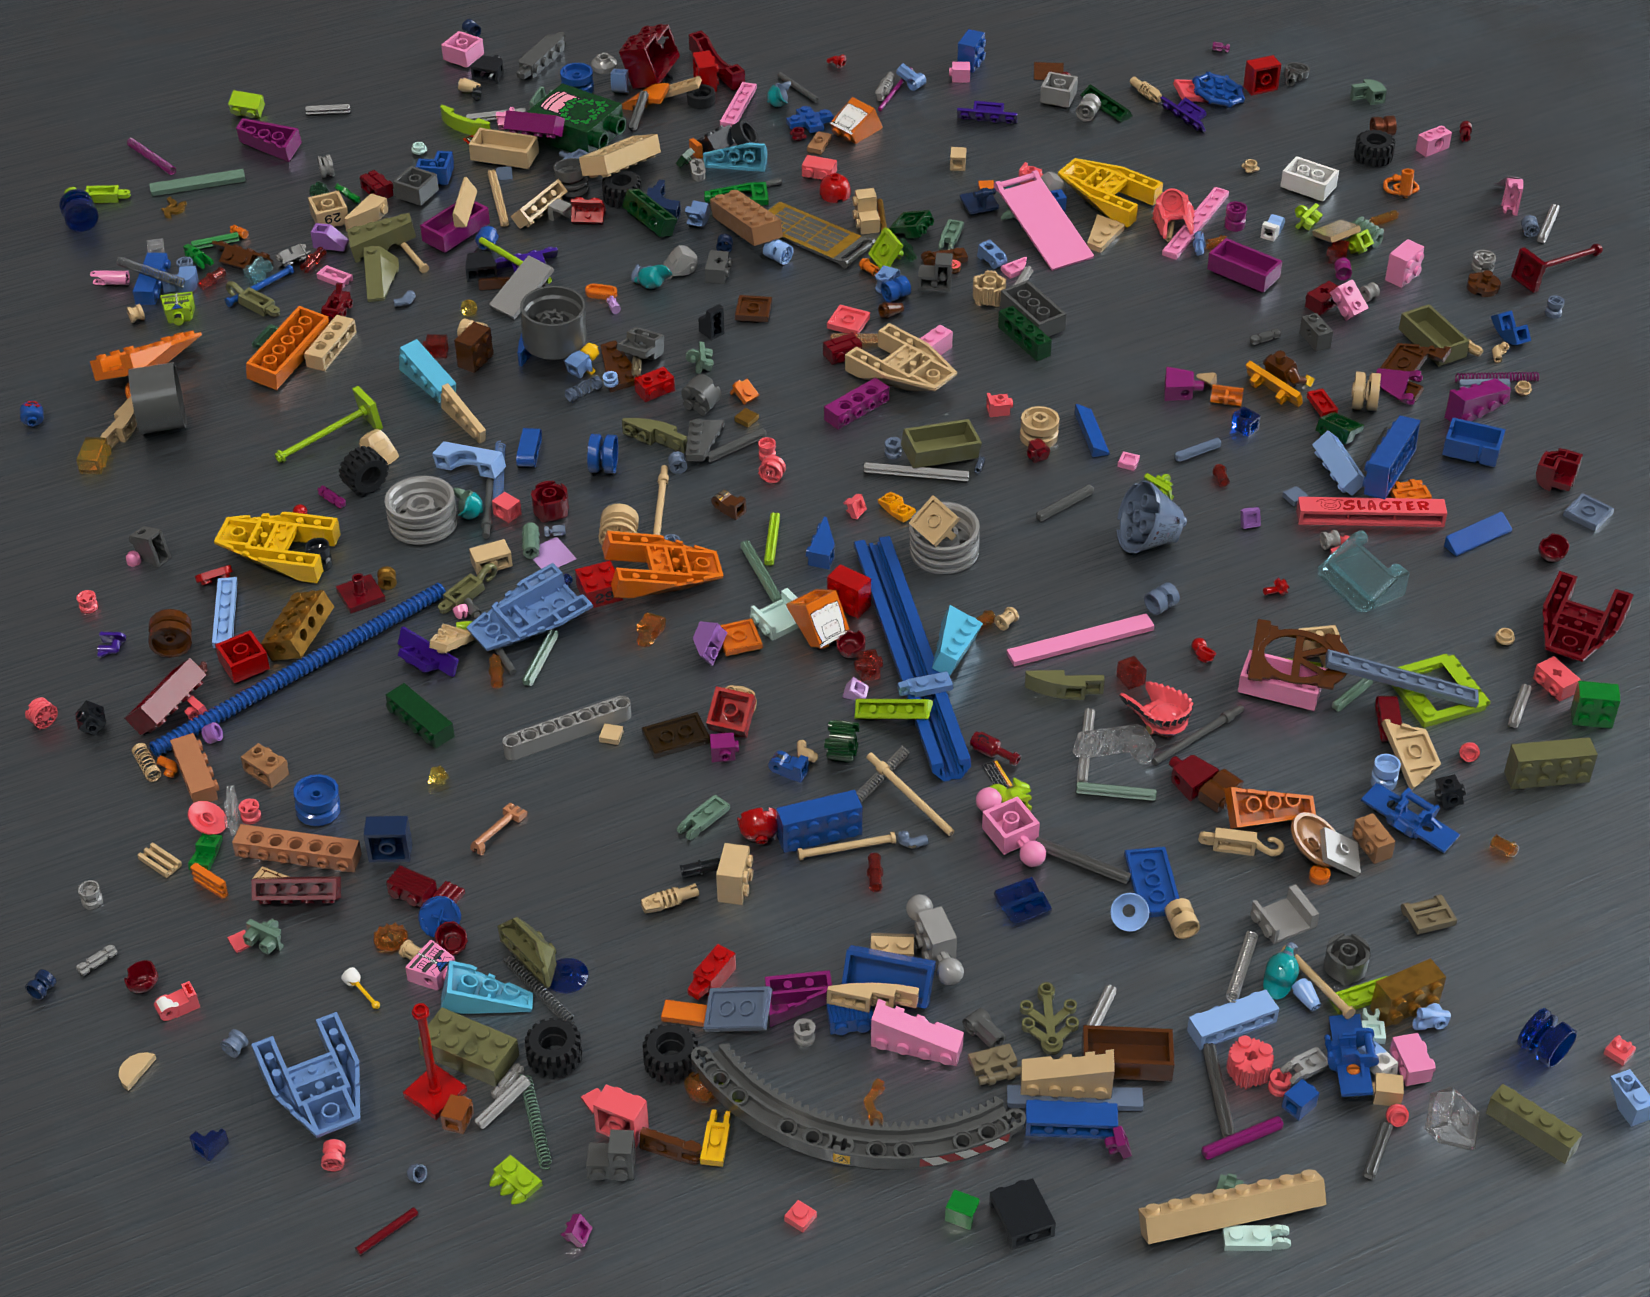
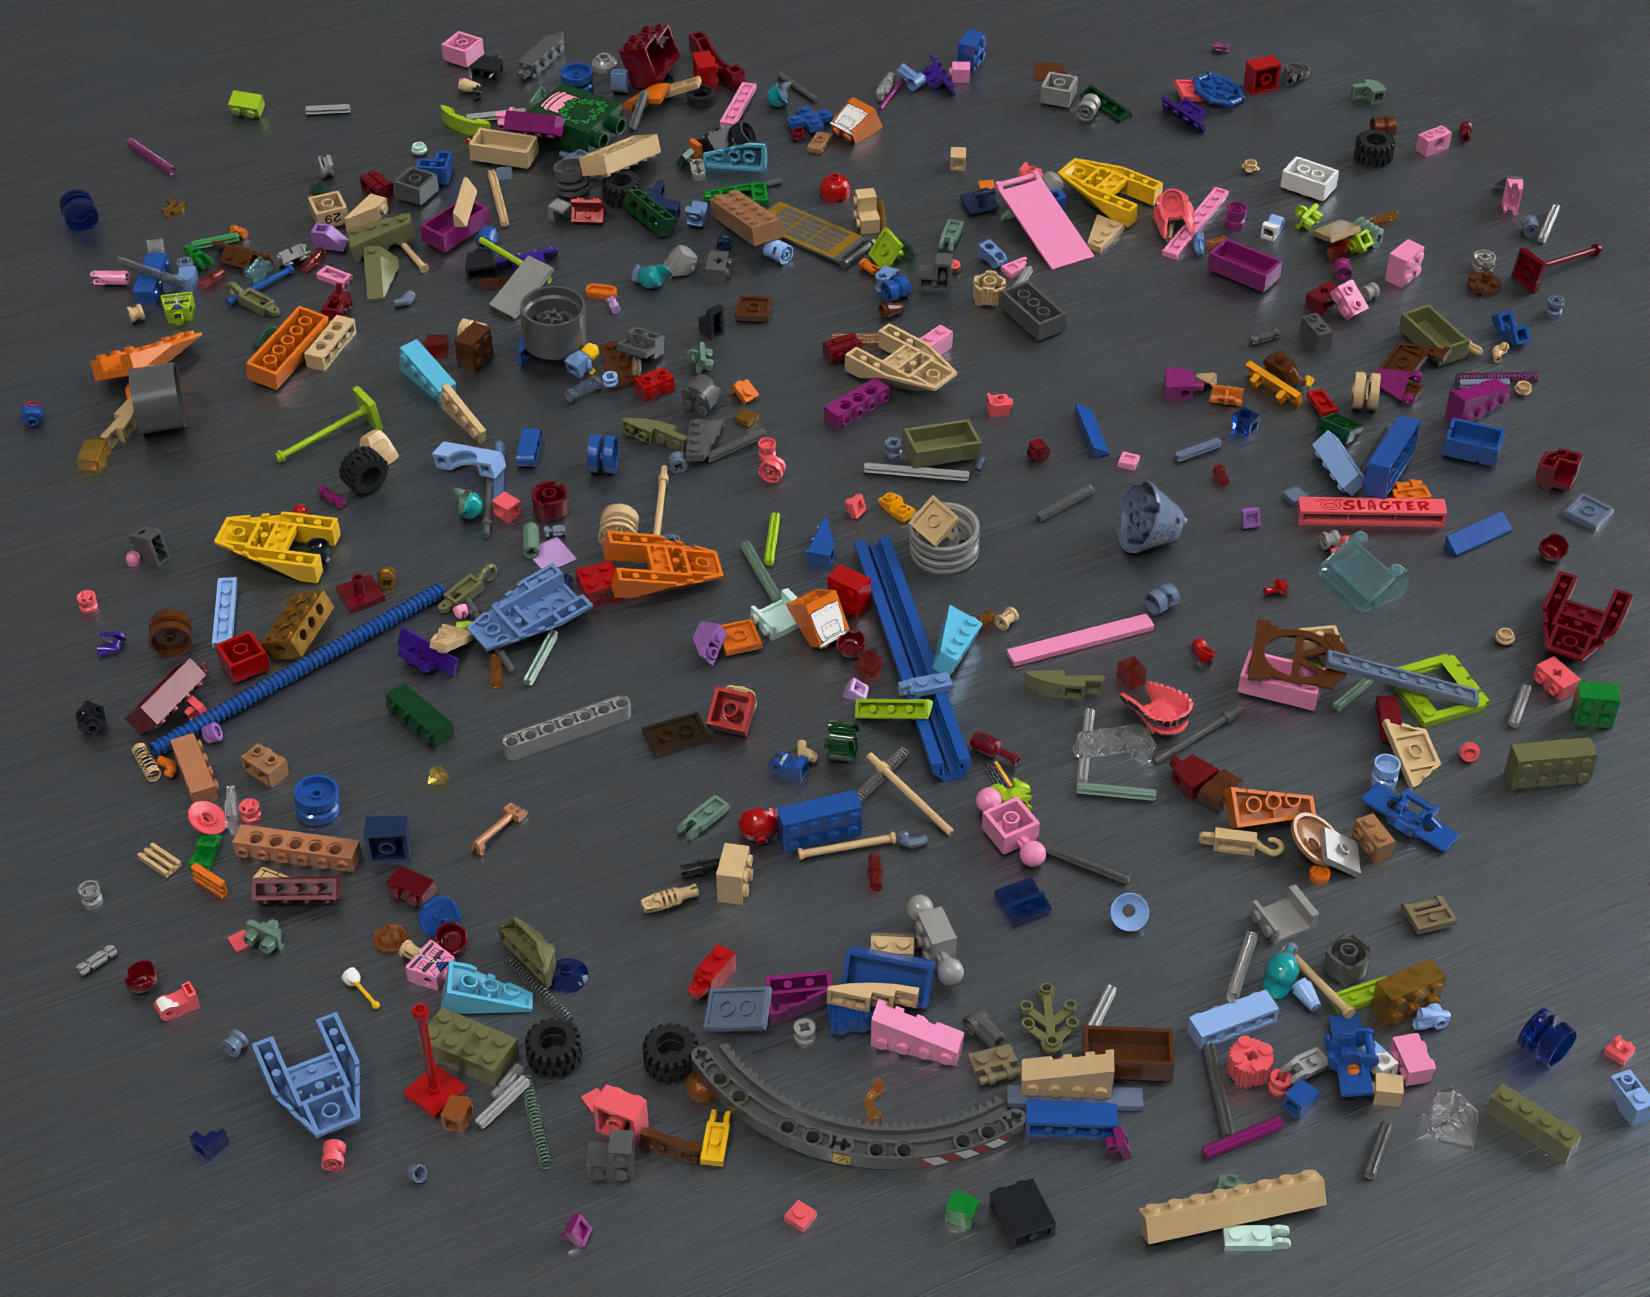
(40, 711): coral wheel -> none
(42, 982): dark blue wheel -> none
(105, 193): lime piece -> none
(134, 1068): tan tile -> none
(197, 182): sand green tile -> none
(206, 577): red plate -> none
(270, 138): magenta wedge -> none
(345, 192): green wheel -> none
(386, 1231): dark red bar -> none
(421, 510): light grey wheel -> none
(451, 891): dark red piece -> none
(468, 307): clear yellow plate -> none
(470, 27): dark blue wheel -> none
(493, 552): tan brick -> none
(515, 1179): lime plate -> none
(538, 204): tan brick -> none
(611, 734): tan tile -> none
(649, 629): clear orange piece -> none
(684, 1013): orange tile -> none
(723, 747): magenta brick -> none
(729, 504): reddish brown leg -> none
(818, 167): coral brick -> none
(840, 60): red plate -> none
(848, 319): coral plate -> none
(913, 223): dark green plate -> none
(936, 75): none -> dark purple bracket
(958, 254): reddish brown hinge -> none
(988, 112): dark purple bracket -> none
(1024, 333): dark green brick -> none
(1039, 423): tan wheel -> none
(1146, 89): tan hinge -> none
(1152, 878): blue tile -> none
(1161, 482): lime hips -> none
(1182, 918): tan wheel -> none
(1372, 1022): light aqua plate -> none
(1397, 1115): coral plate -> none
(1406, 184): orange piece -> none
(1449, 791): black brick -> none
(1505, 846): clear orange pin -> none

